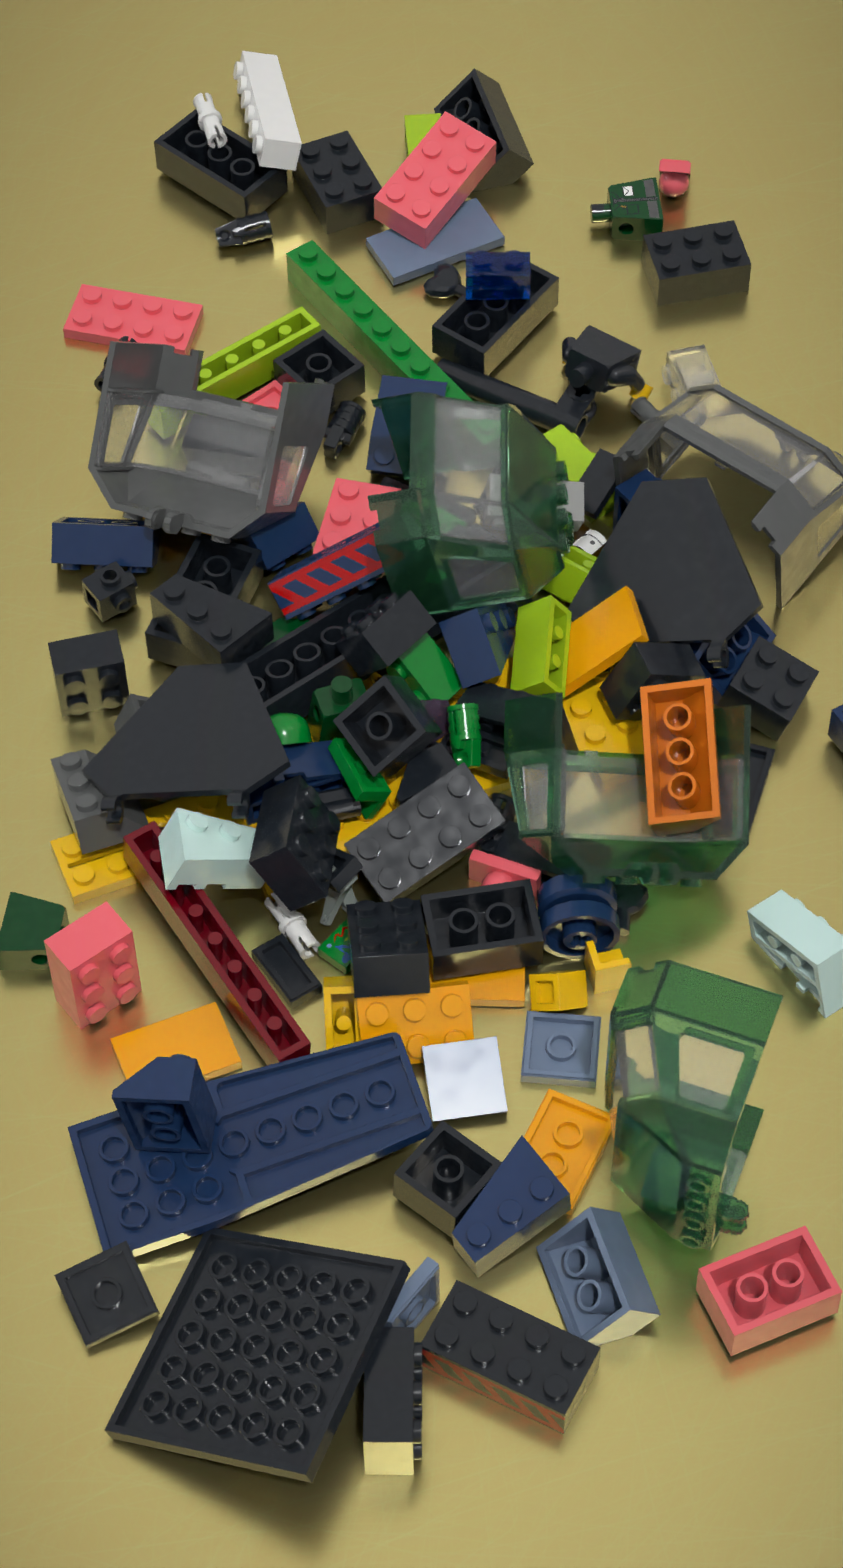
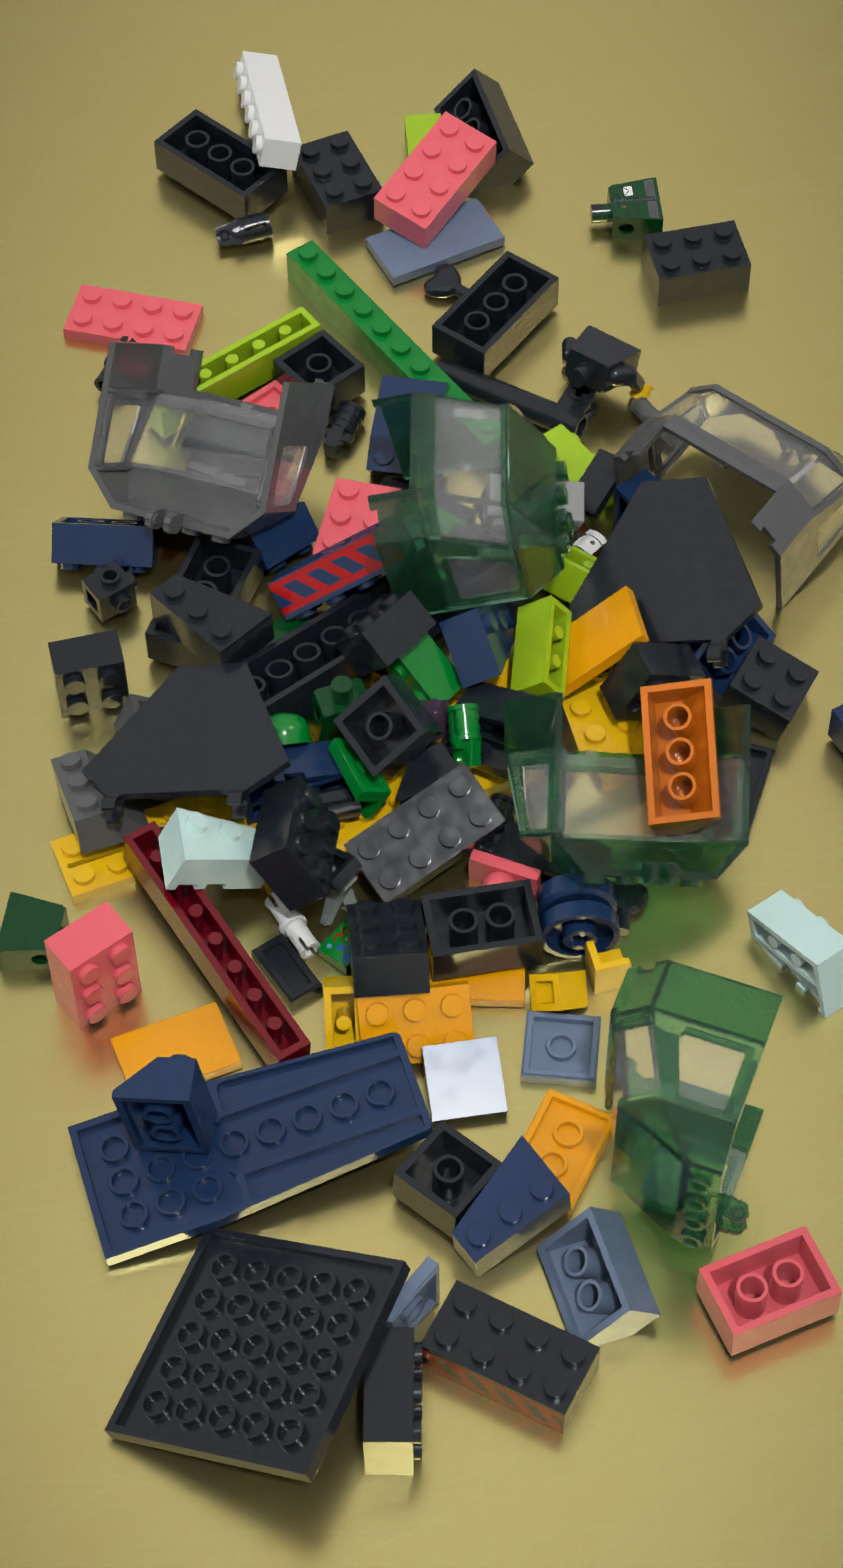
(107, 1294): black tile -> none
(209, 120): white pin -> none
(498, 275): clear blue brick -> none
(674, 178): coral tile -> none
(688, 369): clear brick -> none

